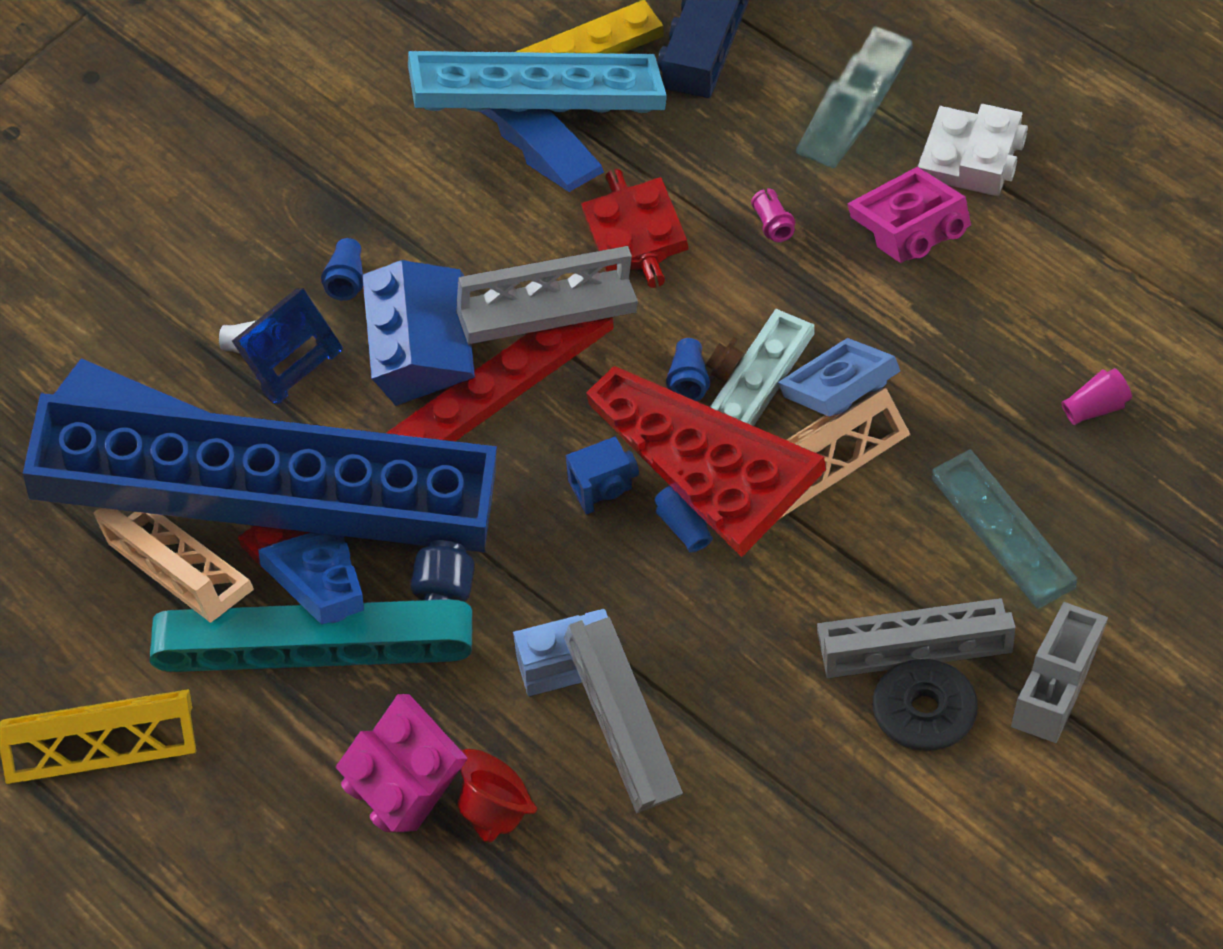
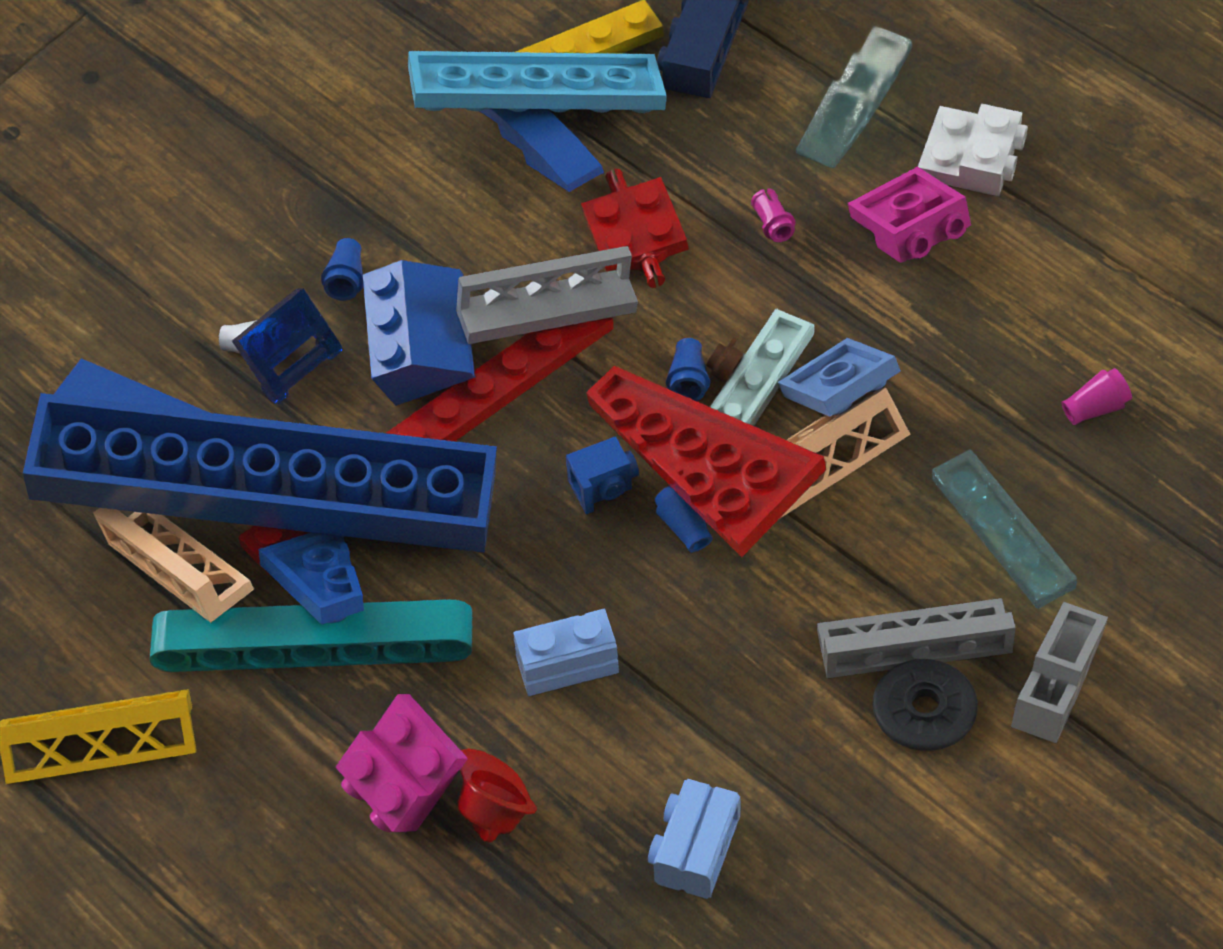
(443, 572): dark blue head -> none
(622, 714): light grey fence -> none
(696, 838): none -> light blue brick

